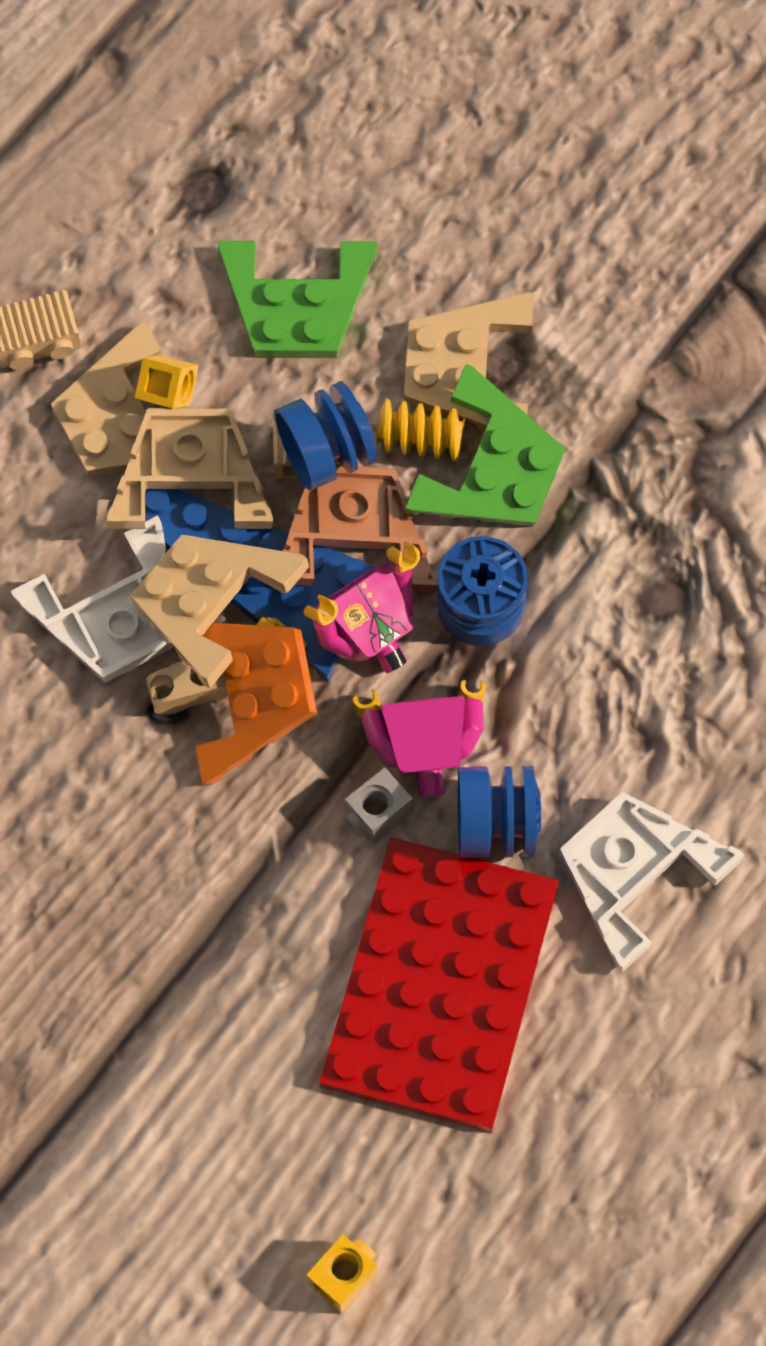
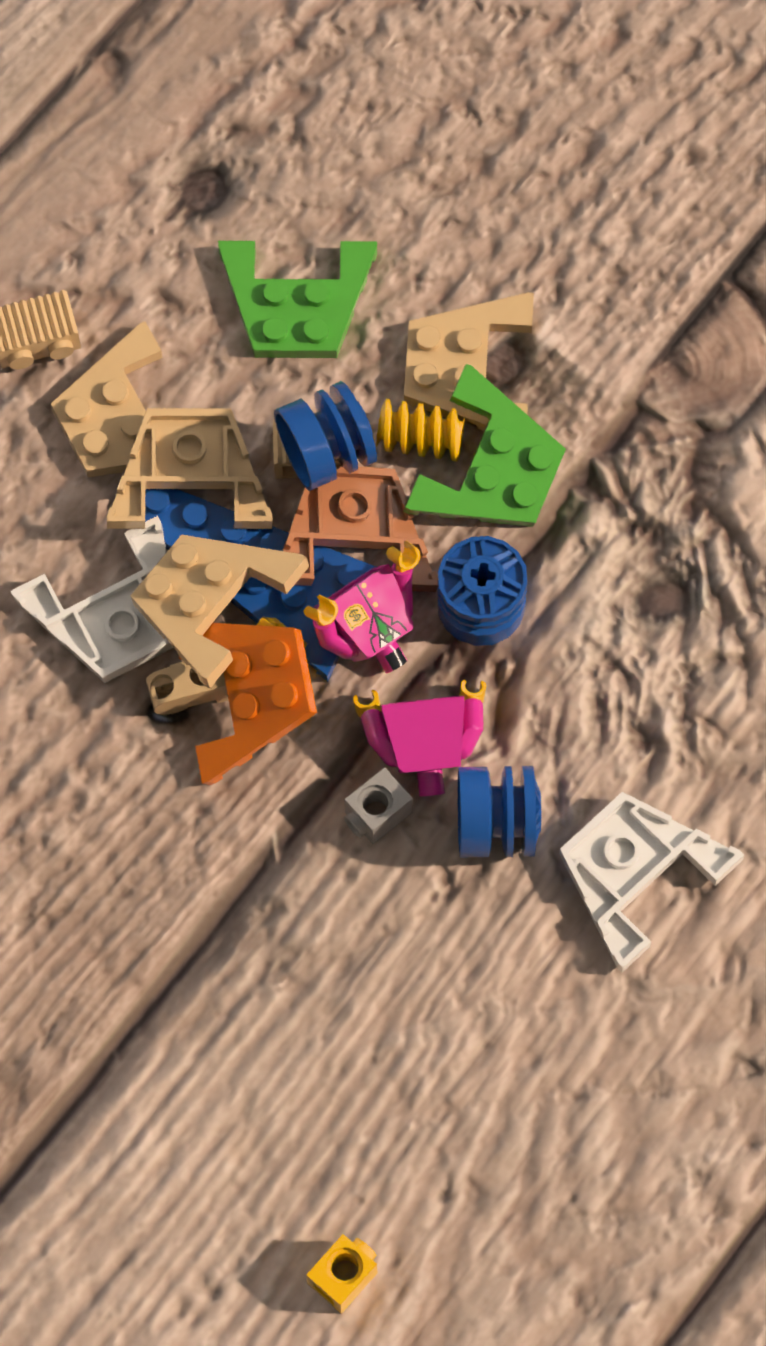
(166, 381): yellow brick -> none
(440, 984): red plate -> none

